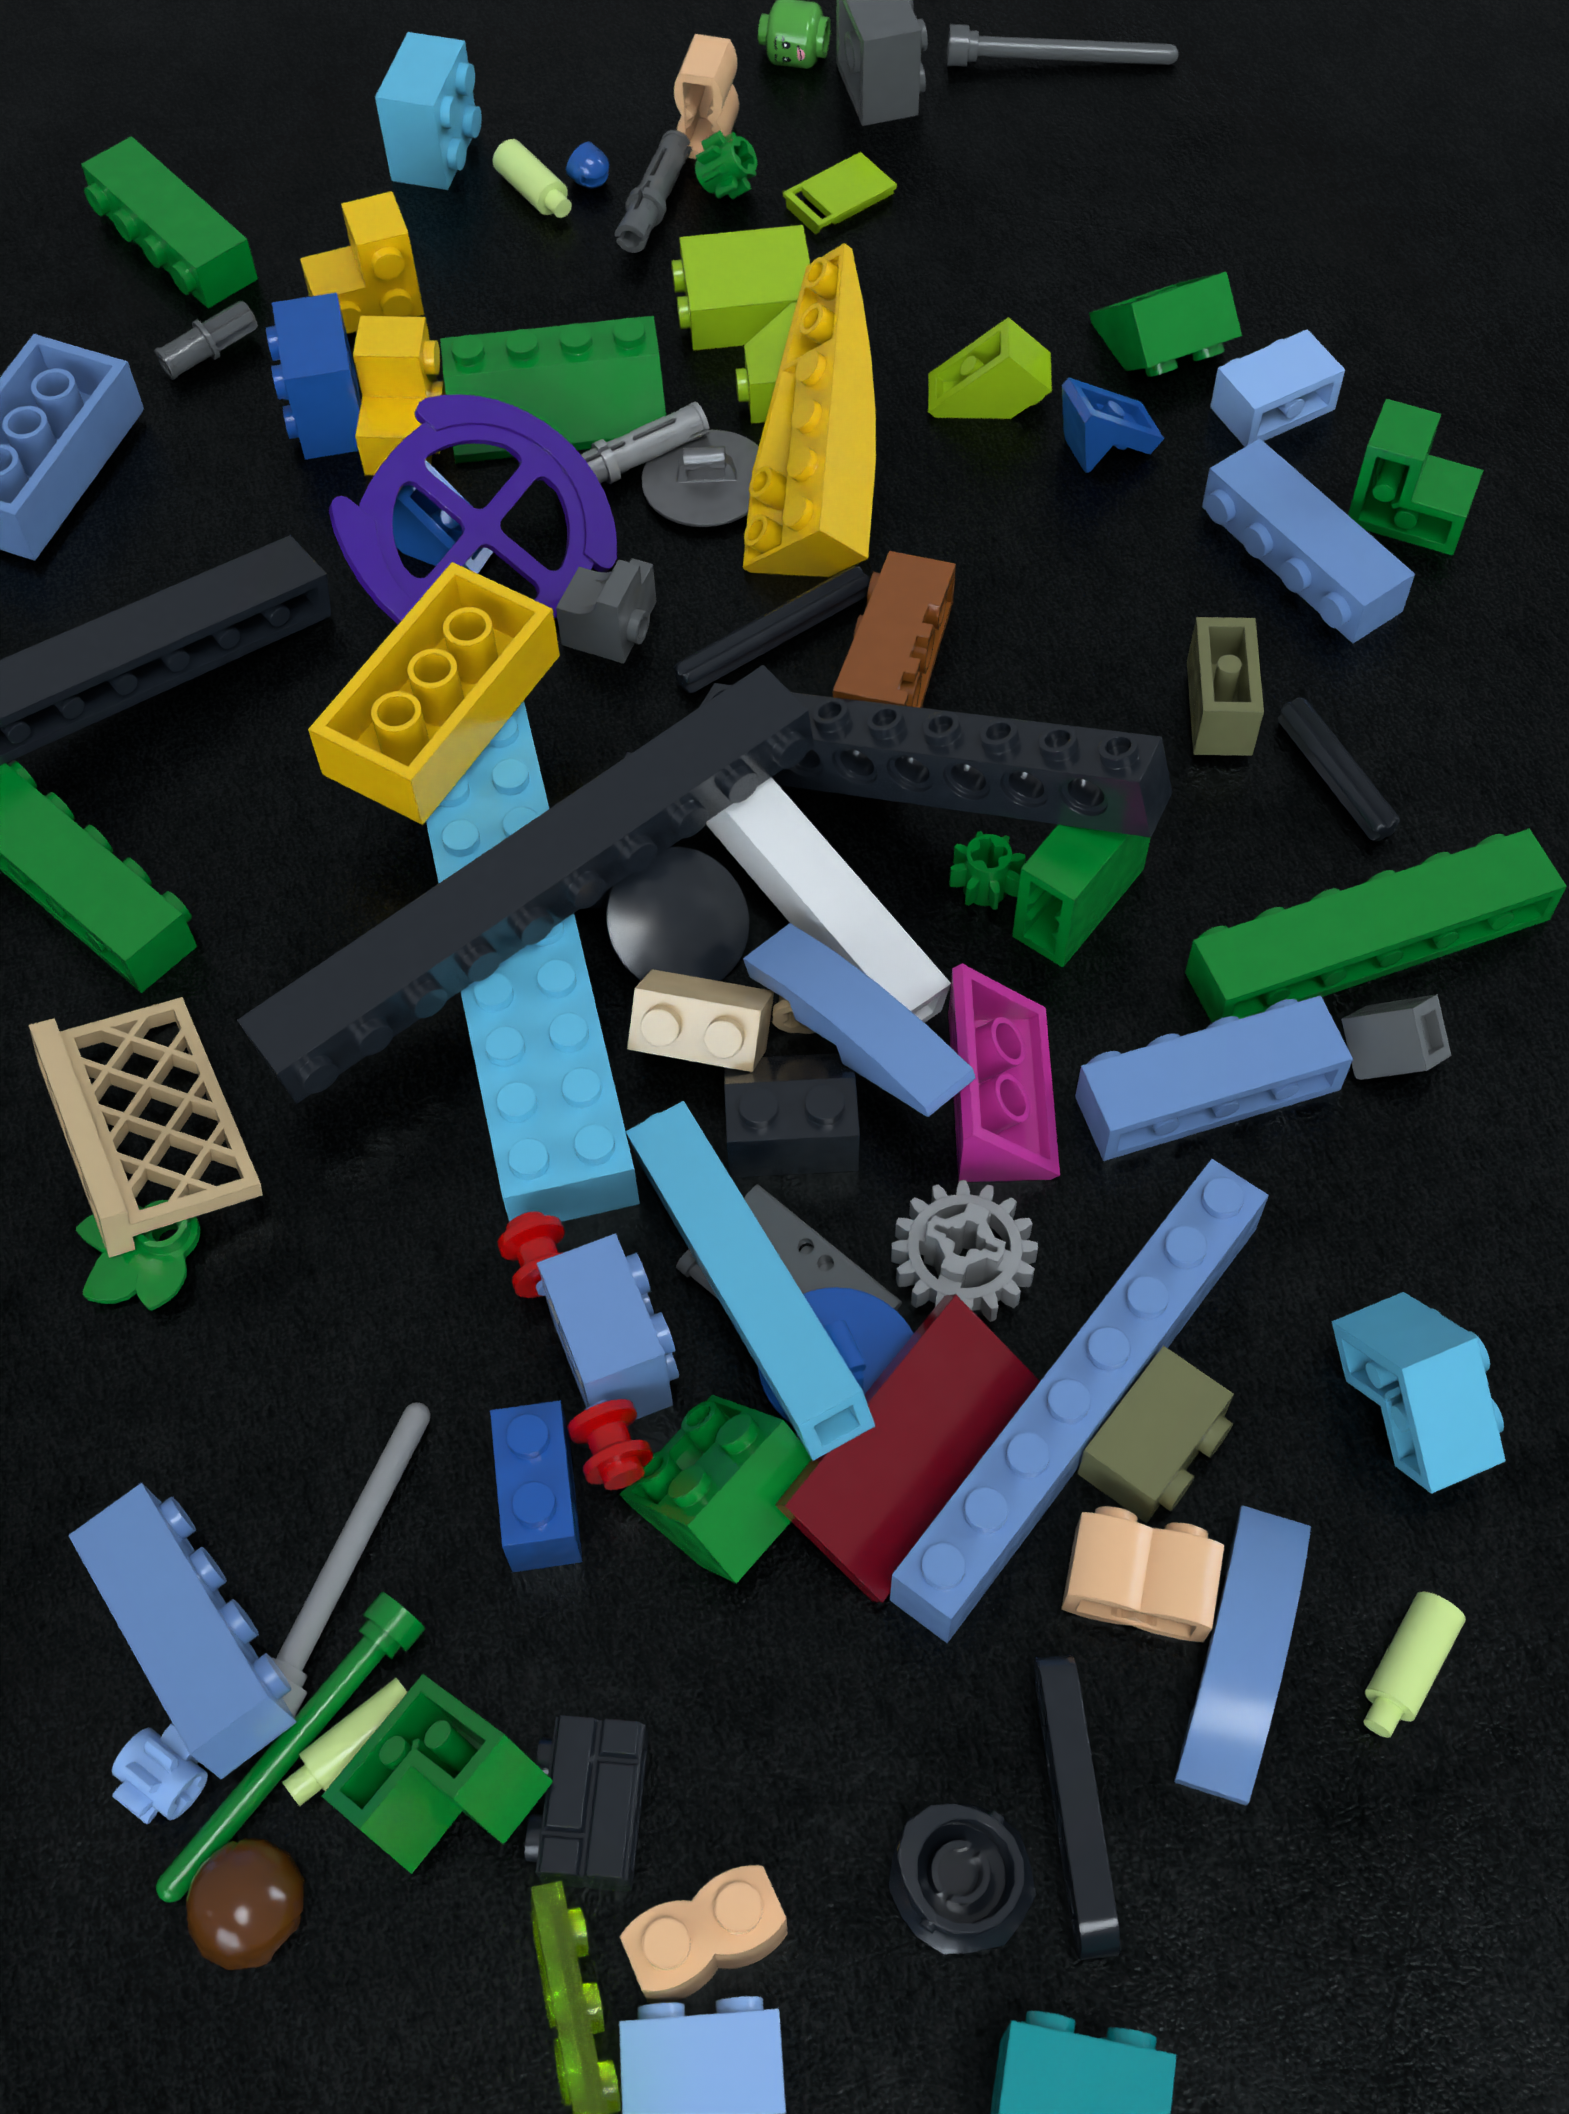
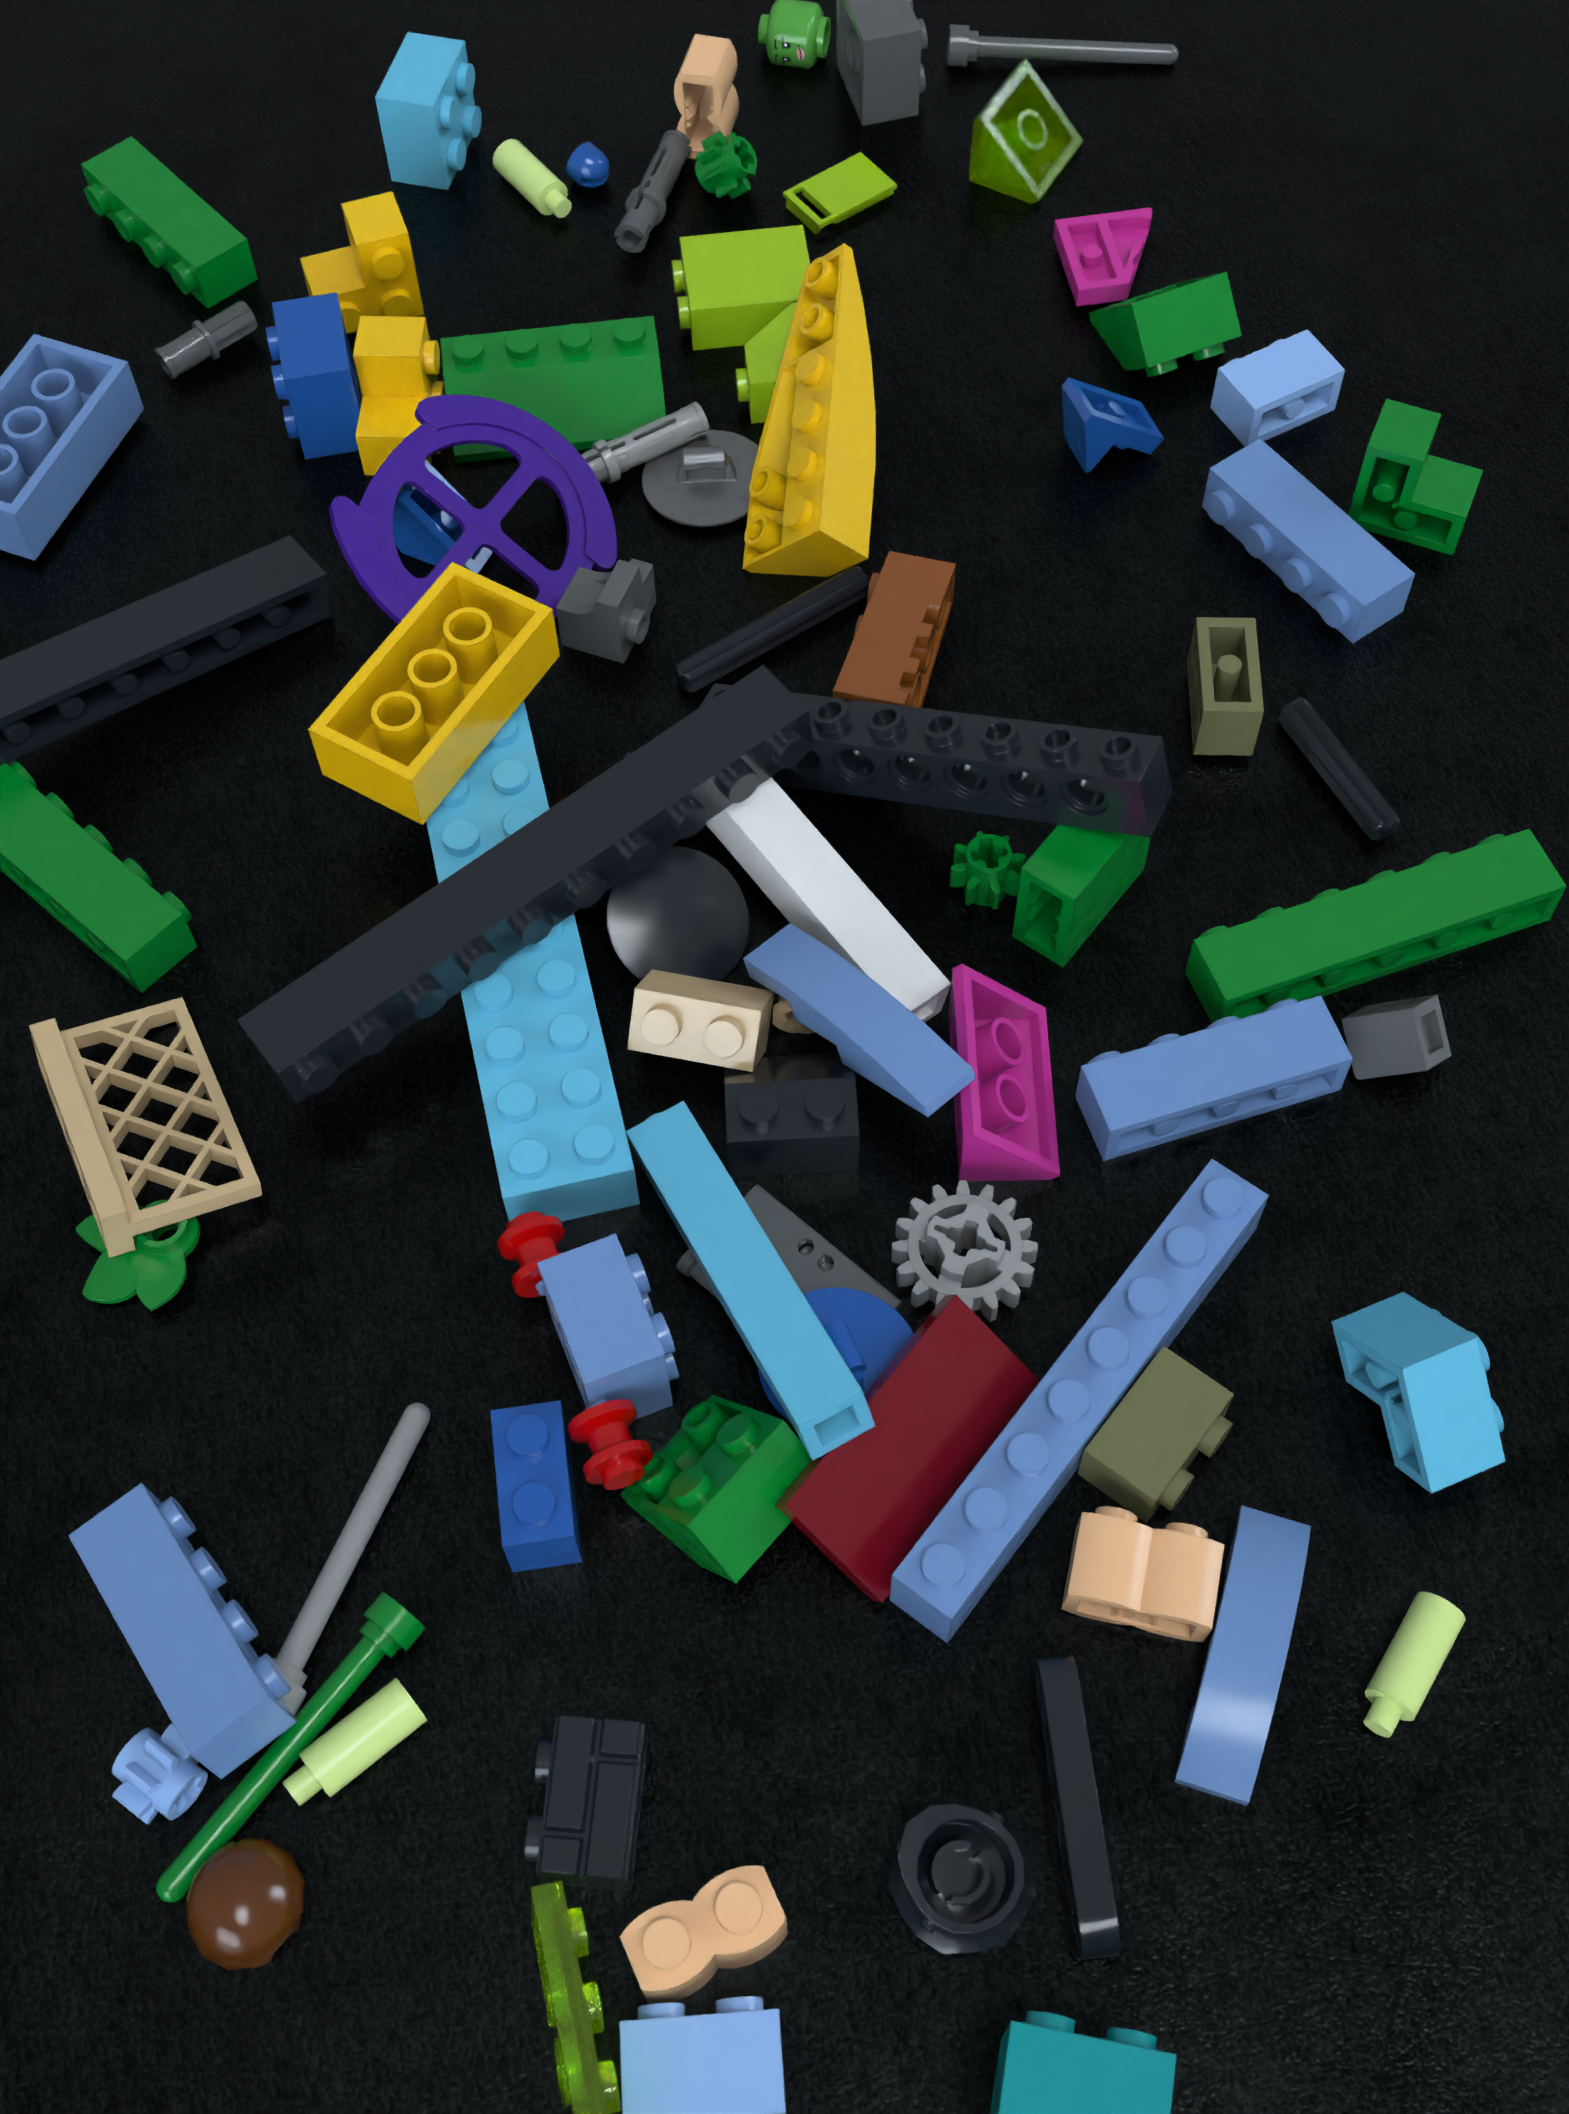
(427, 1769): green brick -> none
(992, 376): lime slope -> none
(1021, 138): none -> clear neon green slope
(1102, 253): none -> dark pink wing

